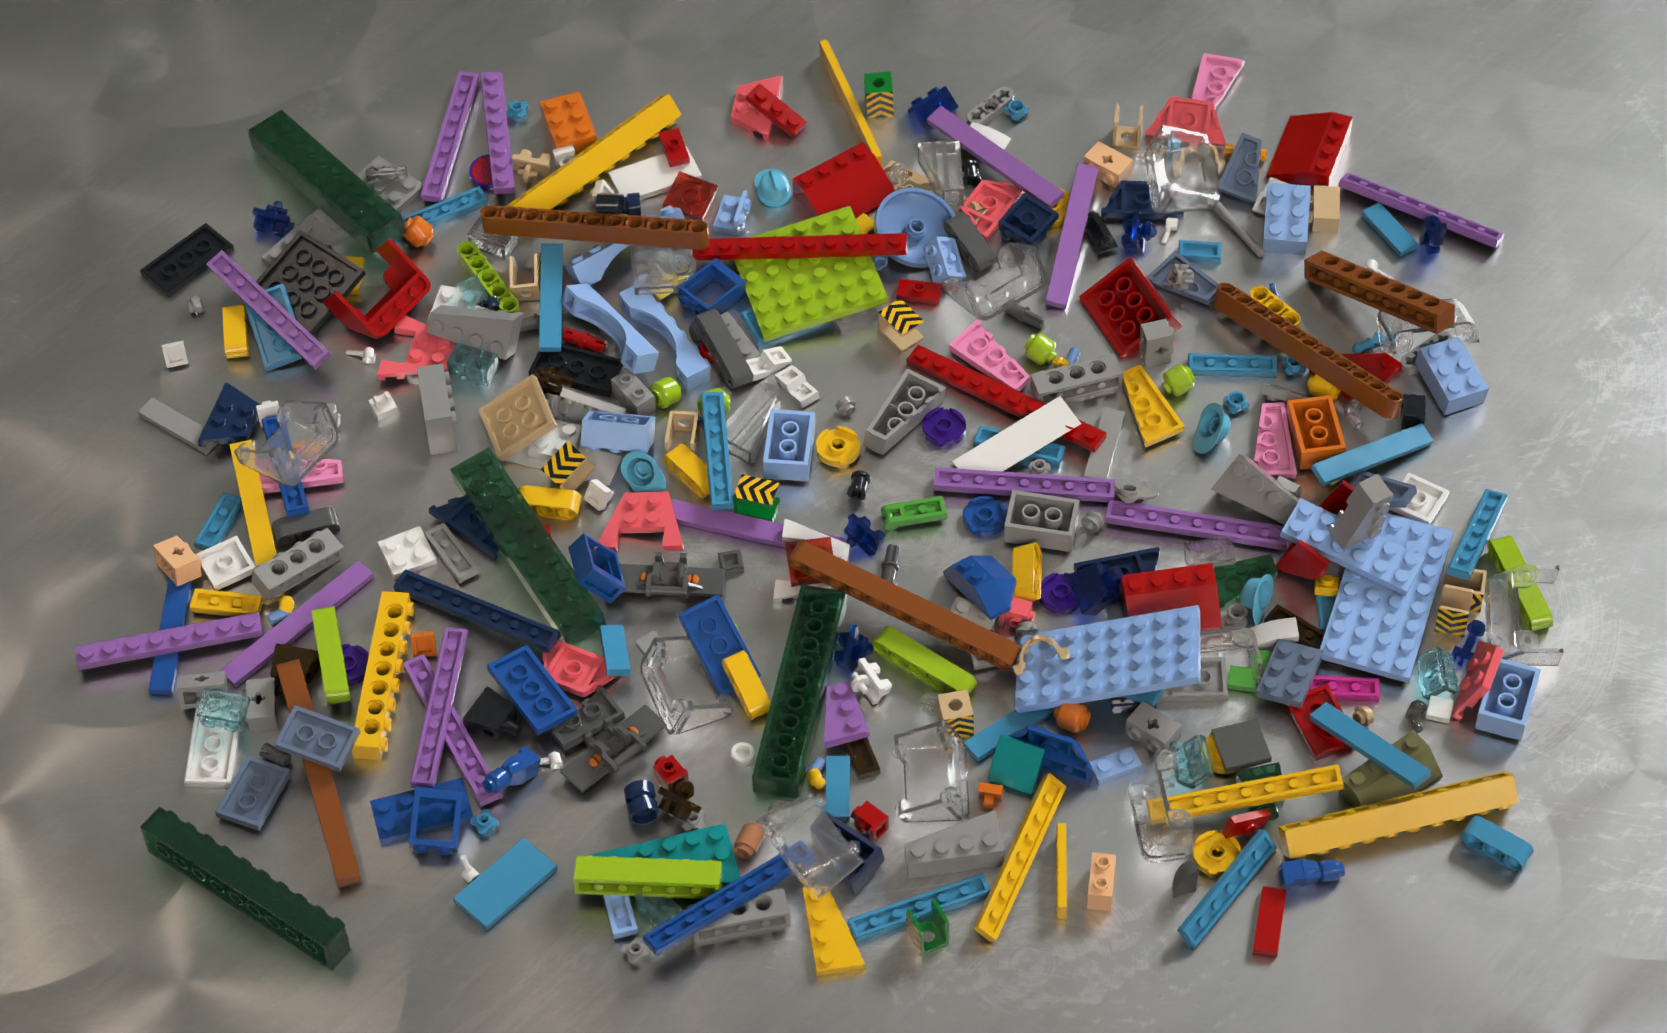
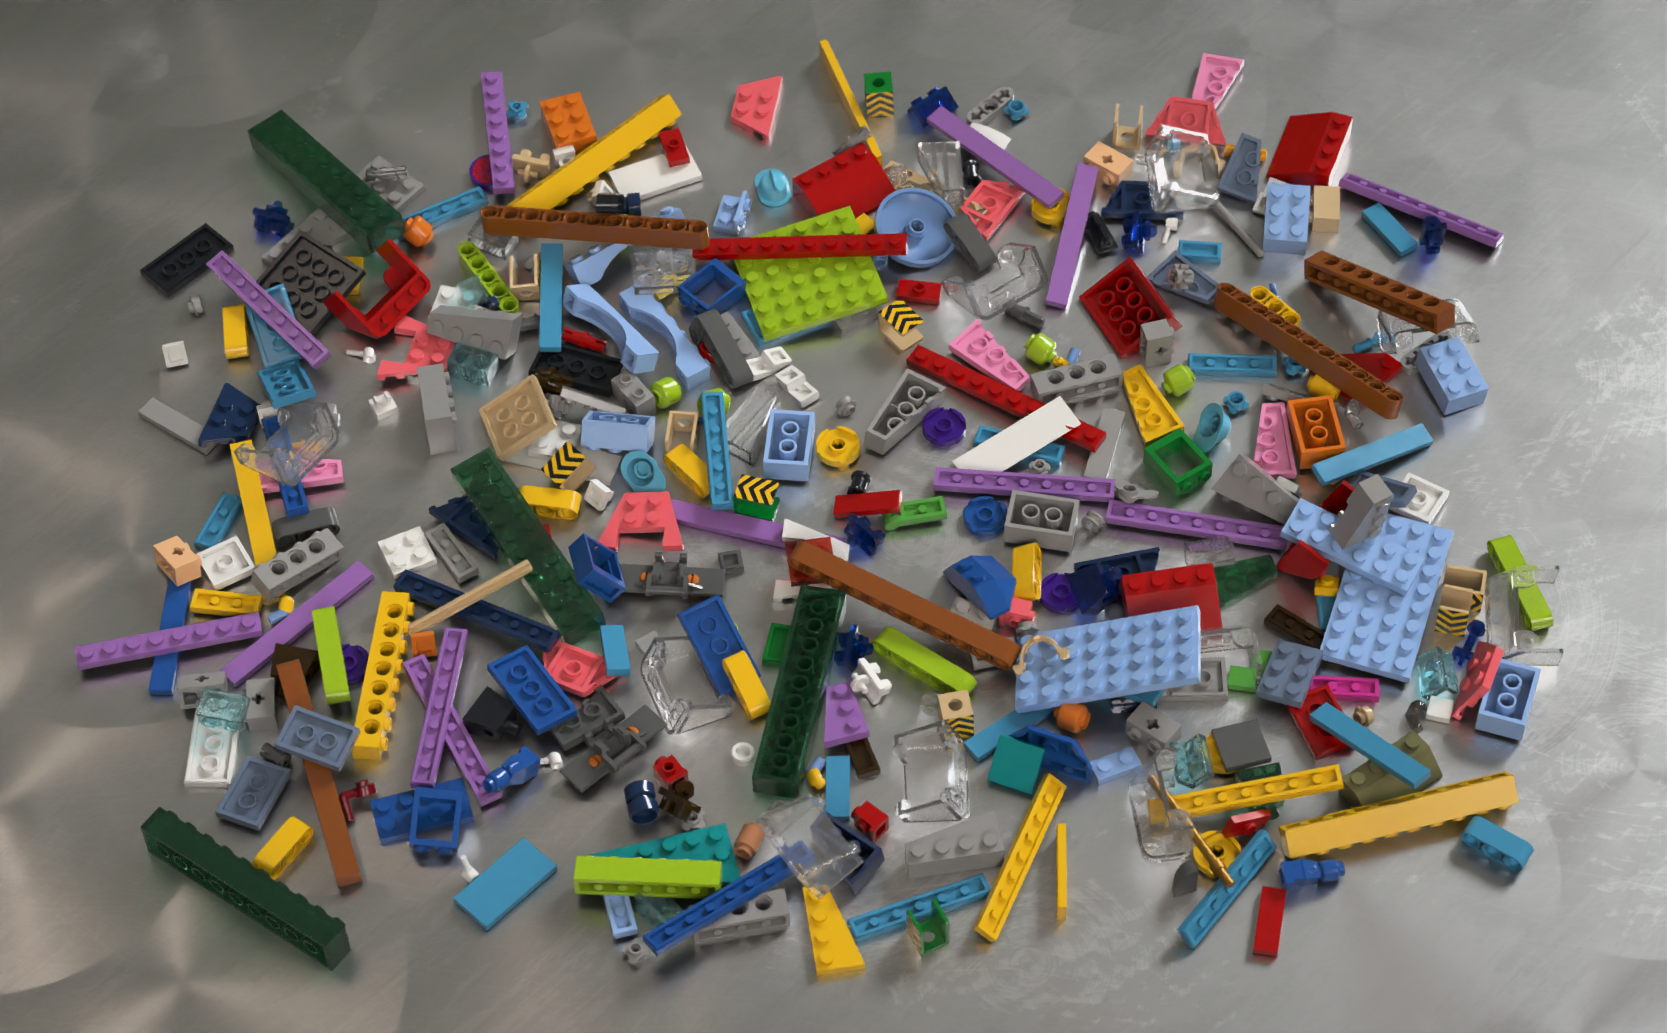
(283, 847): none -> yellow beam
(286, 384): none -> dark azure tile
(362, 789): none -> dark red plate
(450, 137): medium lavender plate -> none
(470, 597): none -> tan axle
(484, 828): dark azure plate -> none
(691, 195): clear red plate -> none
(775, 644): none -> green tile
(776, 110): red plate -> none
(851, 141): none -> light grey pin
(868, 503): none -> red tile
(889, 565): dark grey axle -> none
(943, 259): light blue bracket -> none
(990, 793): orange tile -> none
(1027, 221): dark blue plate -> none
(1101, 881): light nougat brick -> none
(1169, 445): none -> green window
(1216, 865): none -> pearl gold bar
(1237, 609): light grey plate -> none
(1257, 596): medium azure piece -> none
(1271, 631): white slope -> none
(1373, 265): white hand -> none
(1413, 410): black brick -> none
(1477, 534): dark azure tile -> none

